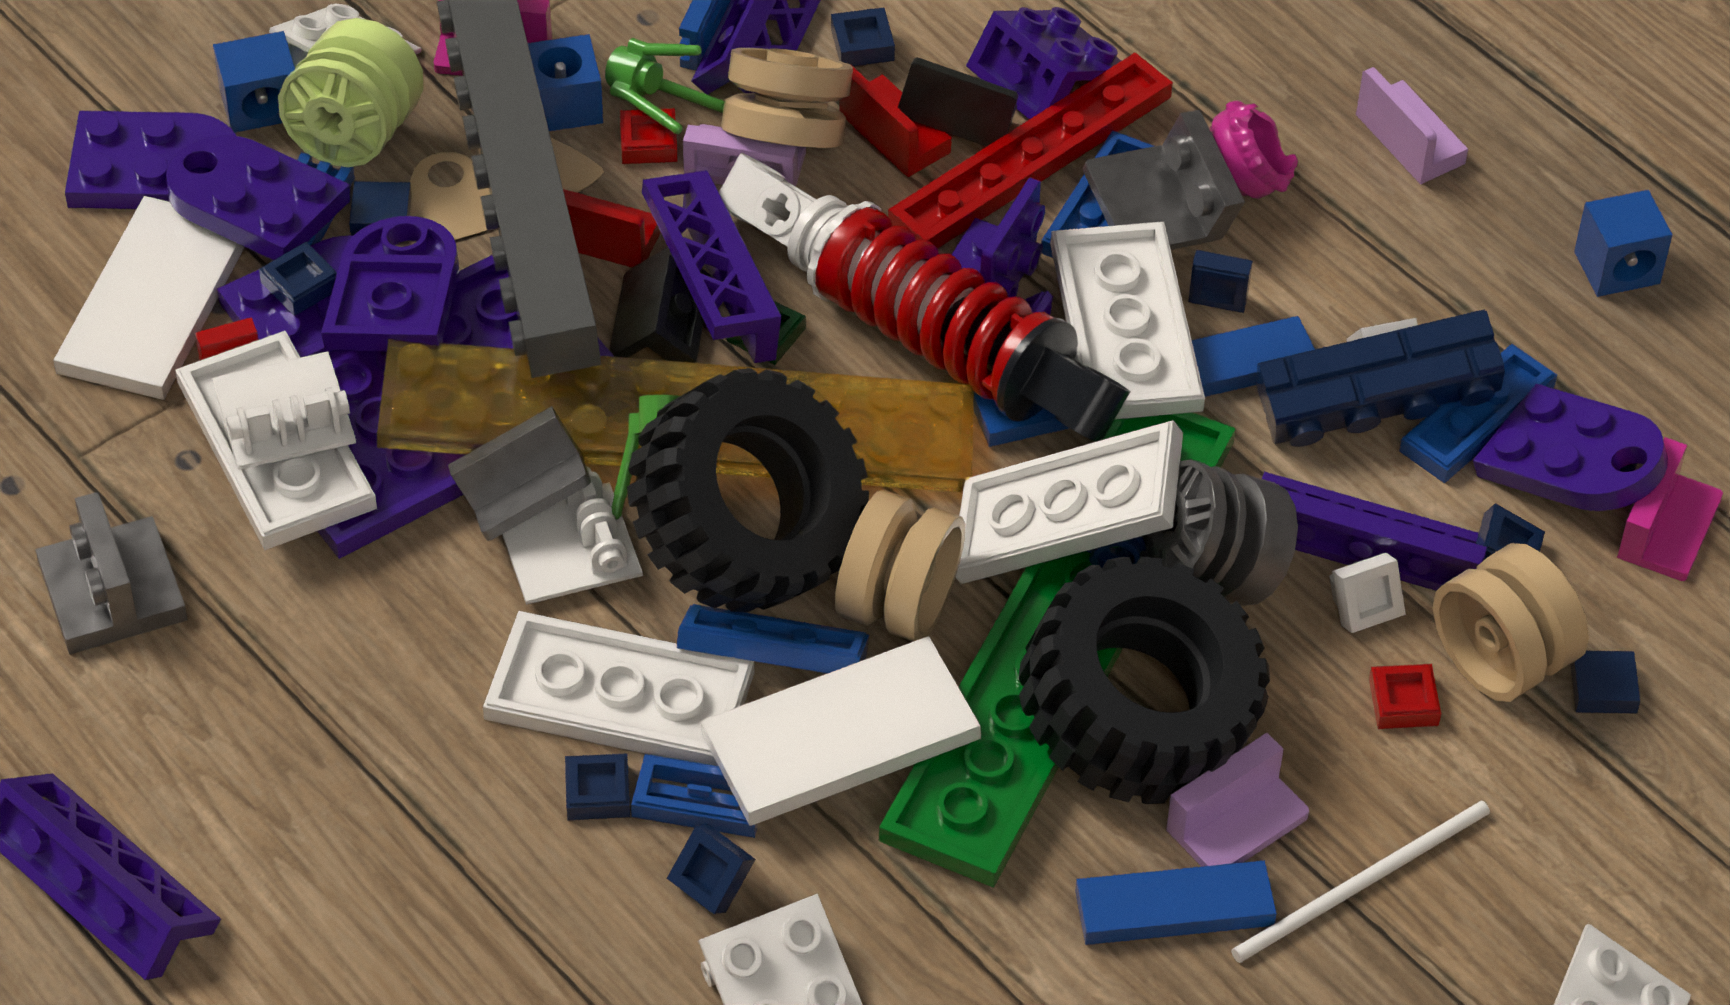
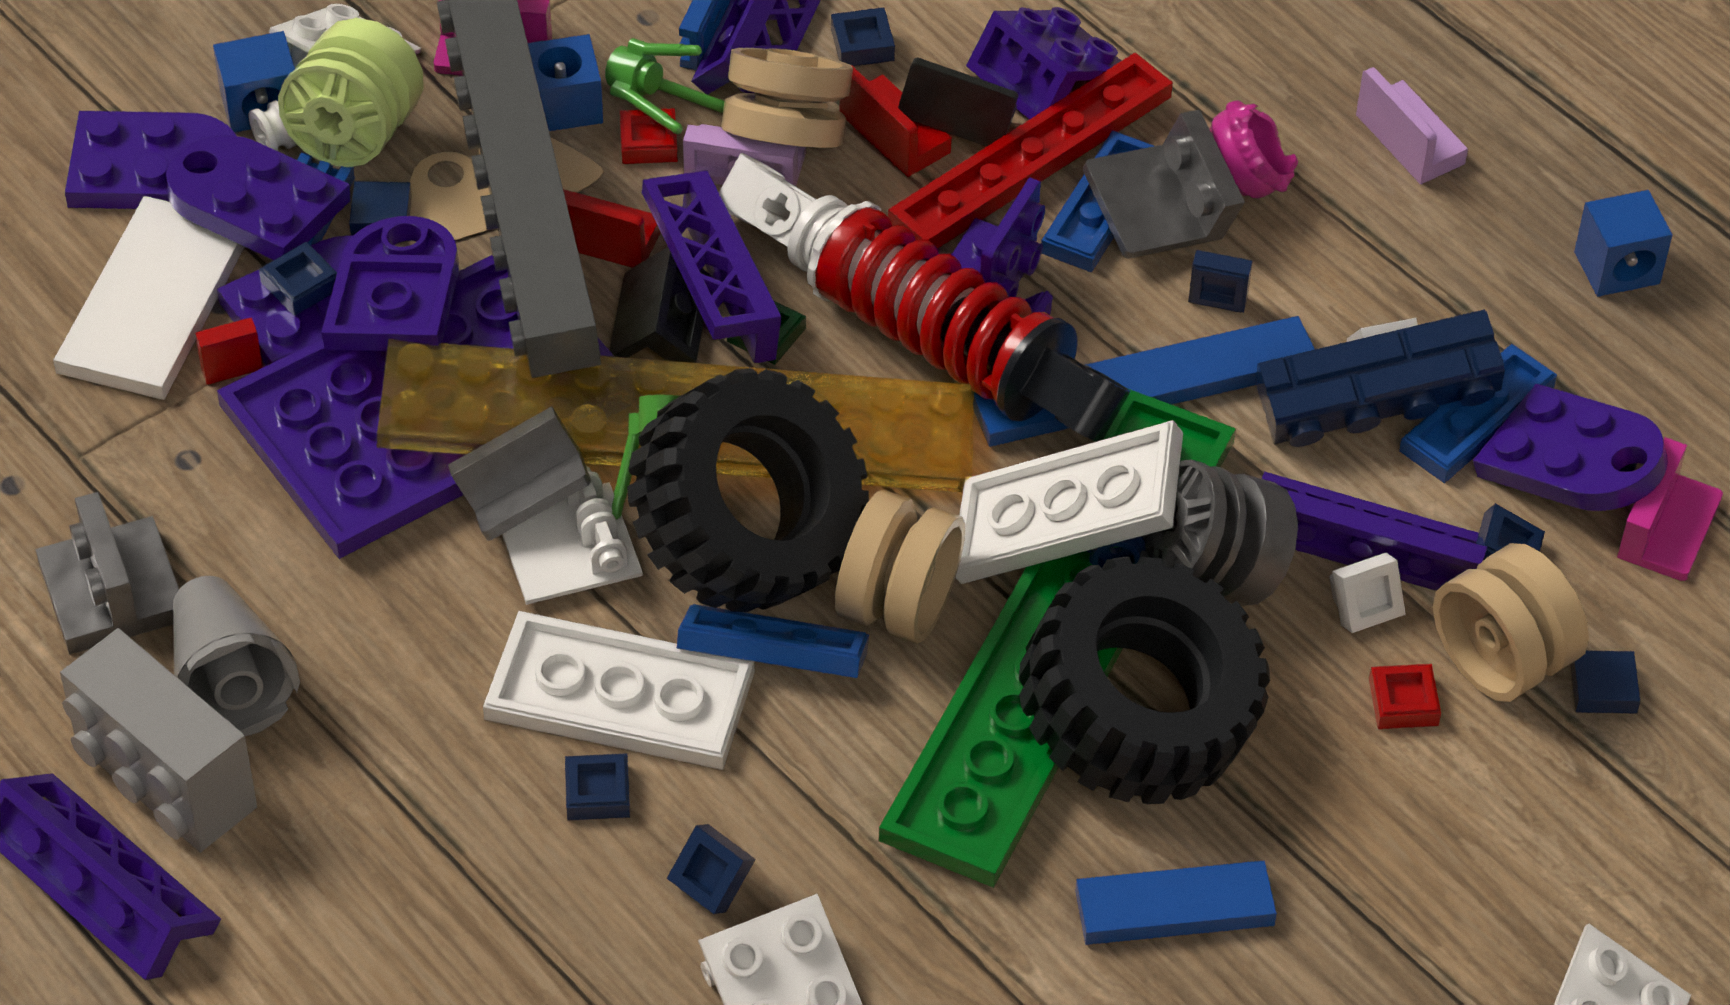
(158, 740): none -> light grey brick
(231, 655): none -> light grey cone
(269, 128): none -> white bush
(284, 410): white hinge -> none
(287, 495): white tile -> none
(688, 804): blue tile -> none
(840, 730): white tile -> none
(1129, 314): white tile -> none
(1236, 808): lavender panel -> none
(1360, 881): white axle -> none

